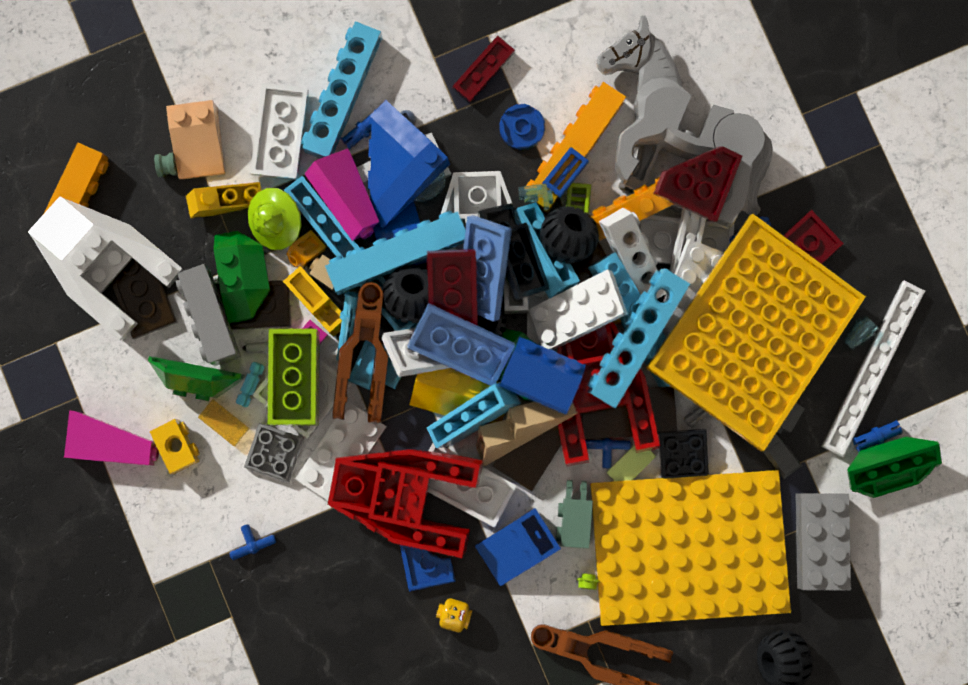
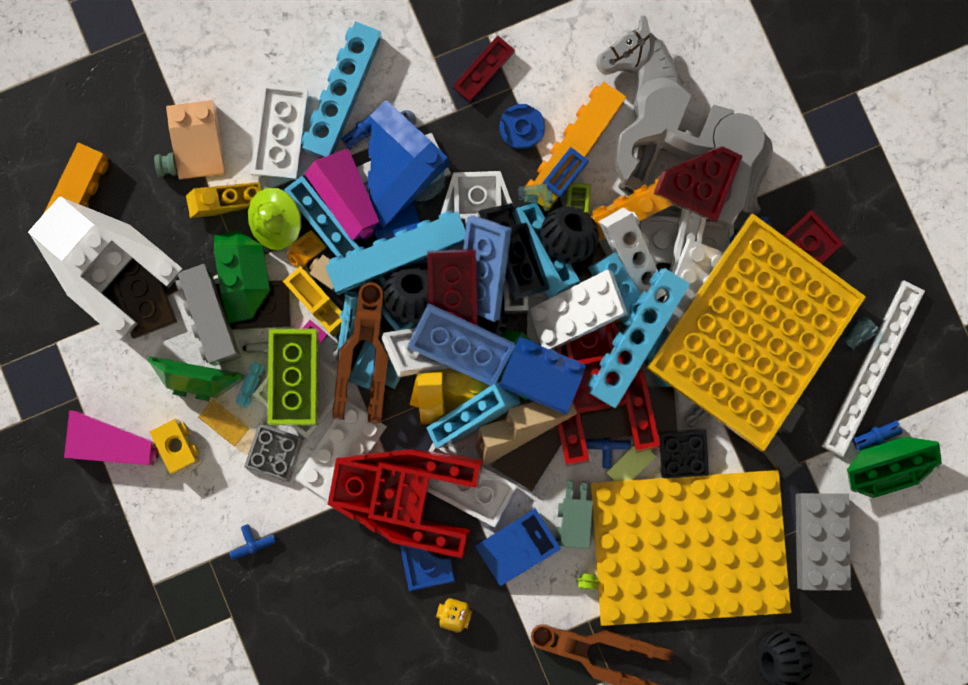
(430, 397): none -> yellow slope

